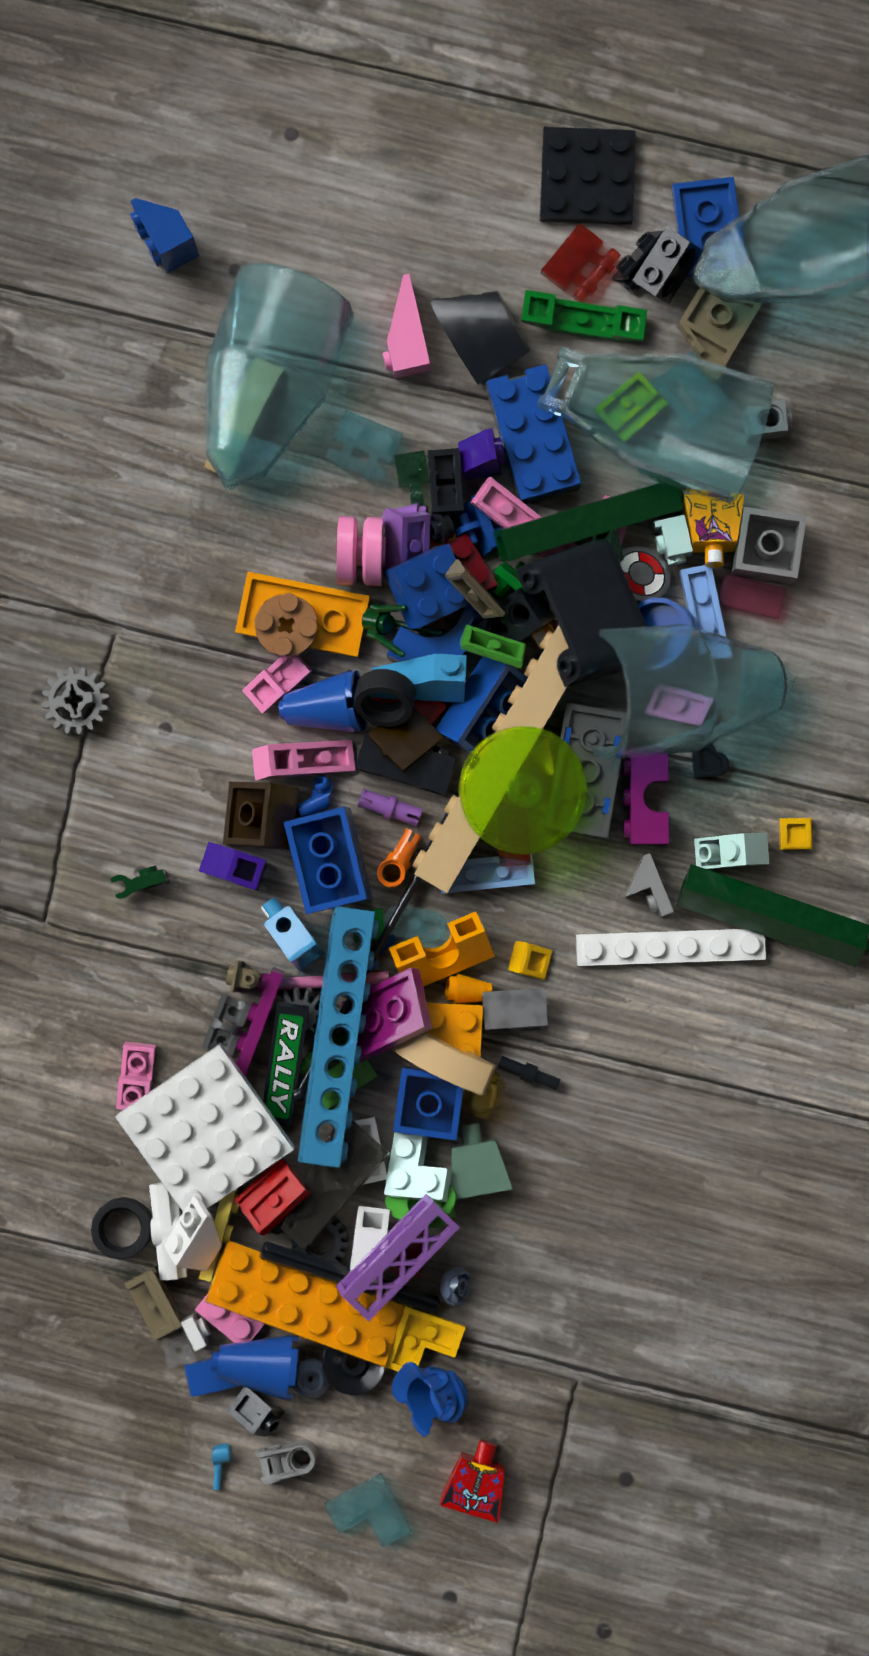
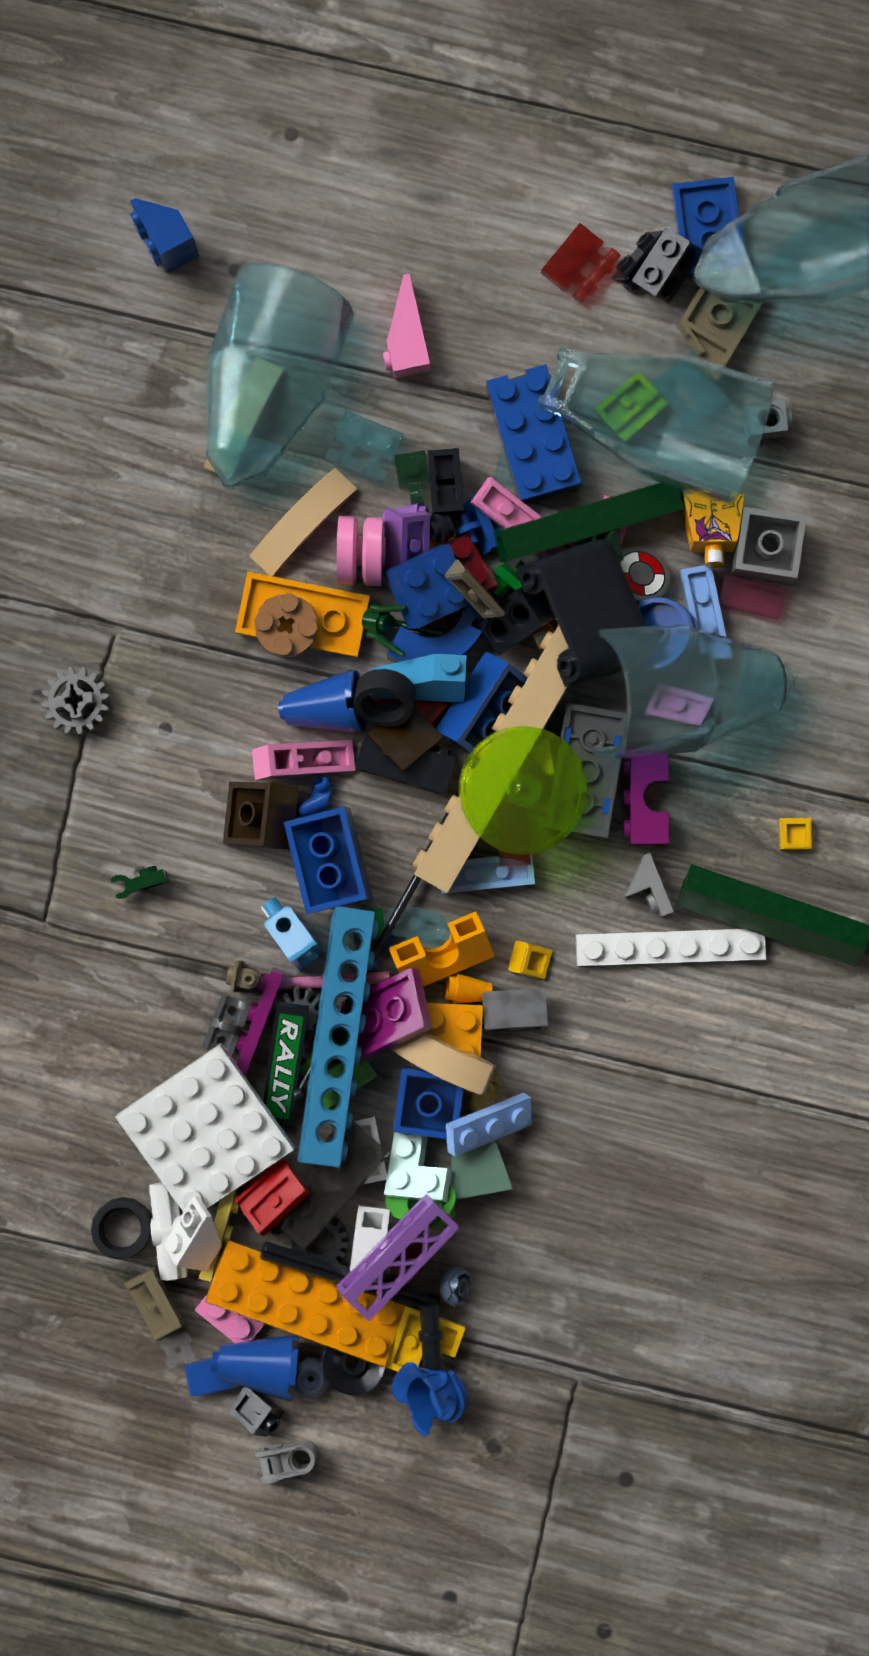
(136, 1073): bright pink slope -> none
(196, 1331): white plate -> none
(220, 1455): dark azure hand -> none
(233, 866): dark purple slope -> none
(276, 681): bright pink slope -> none
(302, 521): none -> tan slope
(373, 1502): clear light blue plate -> none
(389, 807): medium lavender pin -> none
(400, 857): orange pin -> none
(430, 1335): none -> black pin
(476, 1484): red torso -> none
(481, 332): black slope -> none
(481, 455): dark purple slope -> none
(489, 1124): none -> light blue plate
(492, 646): bright green slope -> none
(529, 1073): black bar -> none
(583, 319): green slope -> none
(587, 175): black plate -> none
(673, 539): light aqua brick -> none
(709, 763): black tile -> none
(732, 851): light aqua slope -> none

